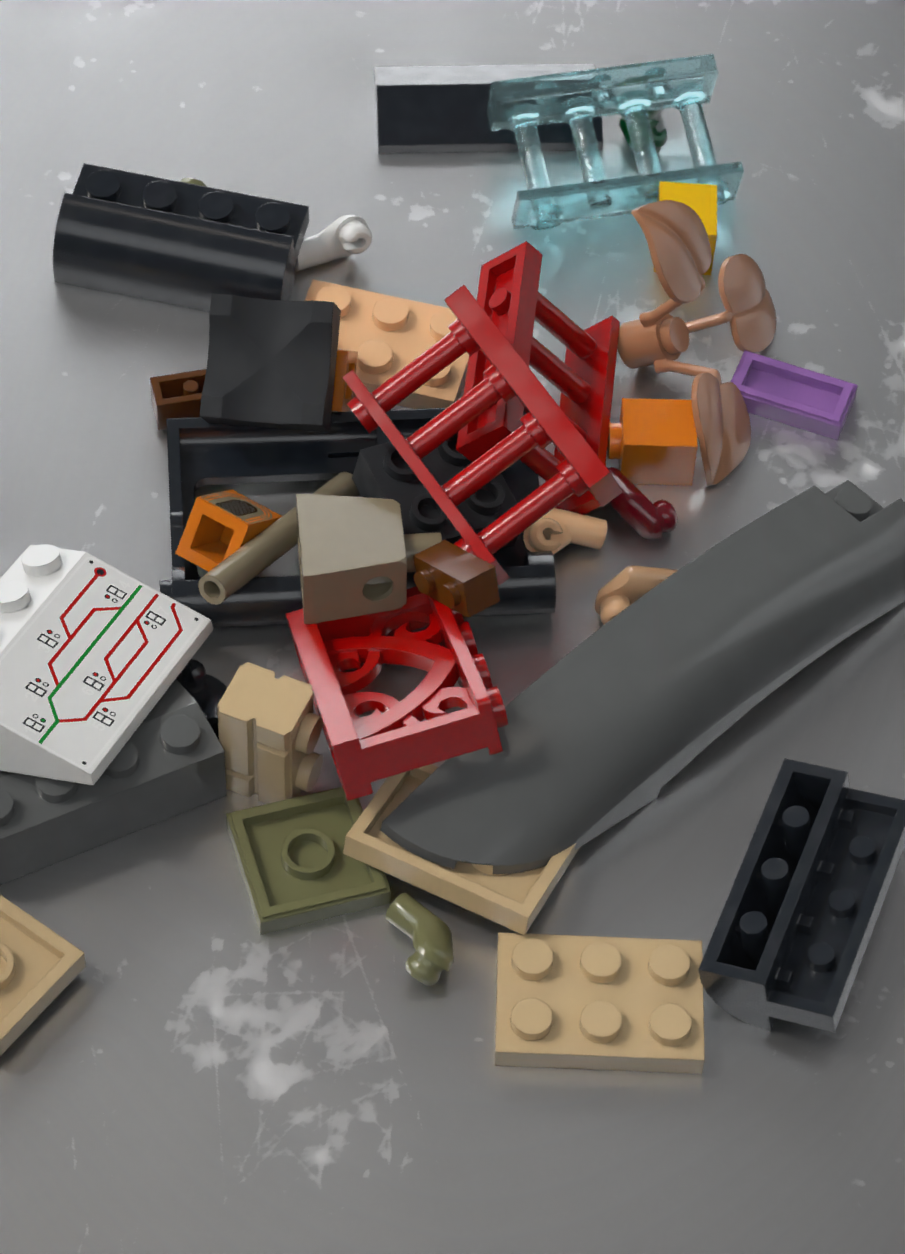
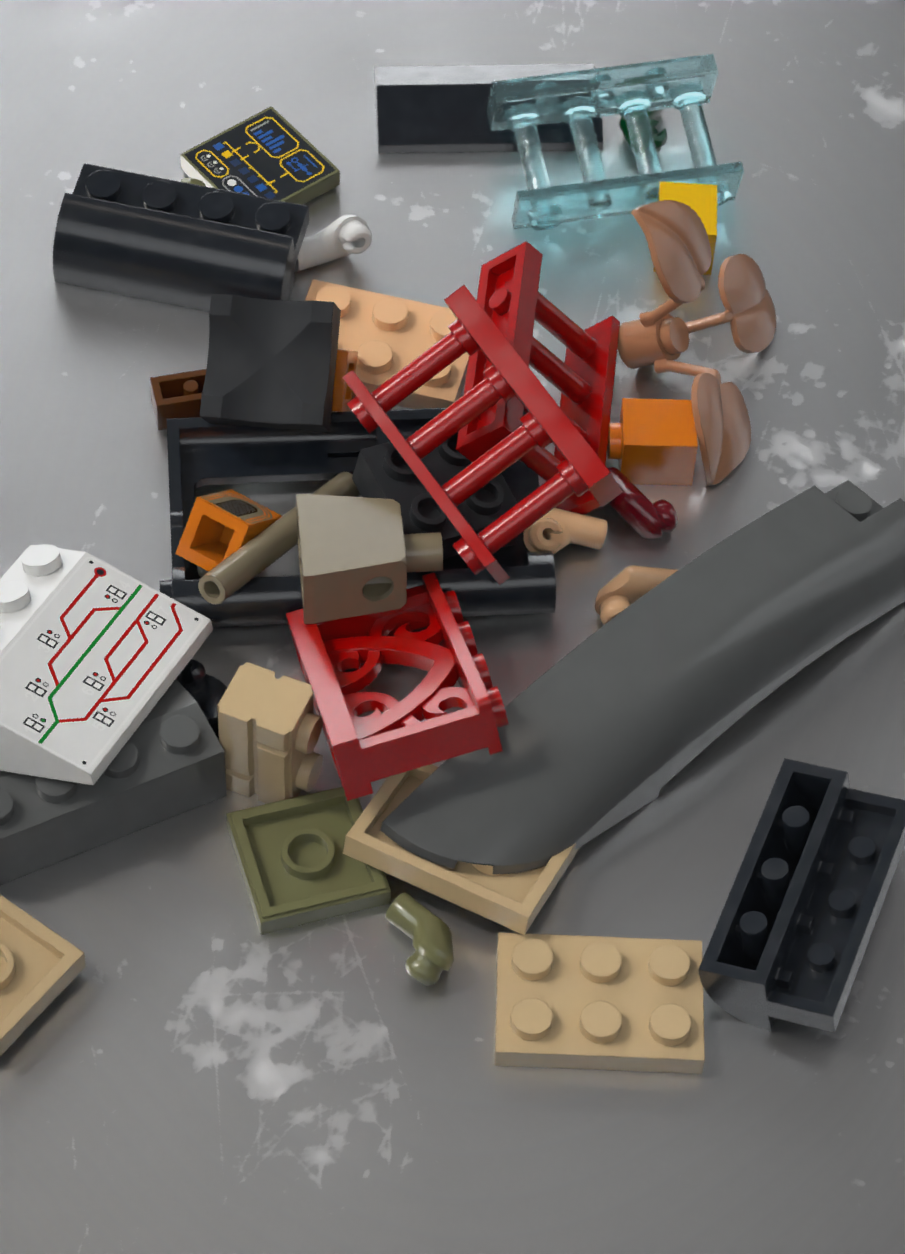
(262, 160): none -> black tile
(456, 578): reddish brown piece -> none
(794, 395): medium lavender tile -> none

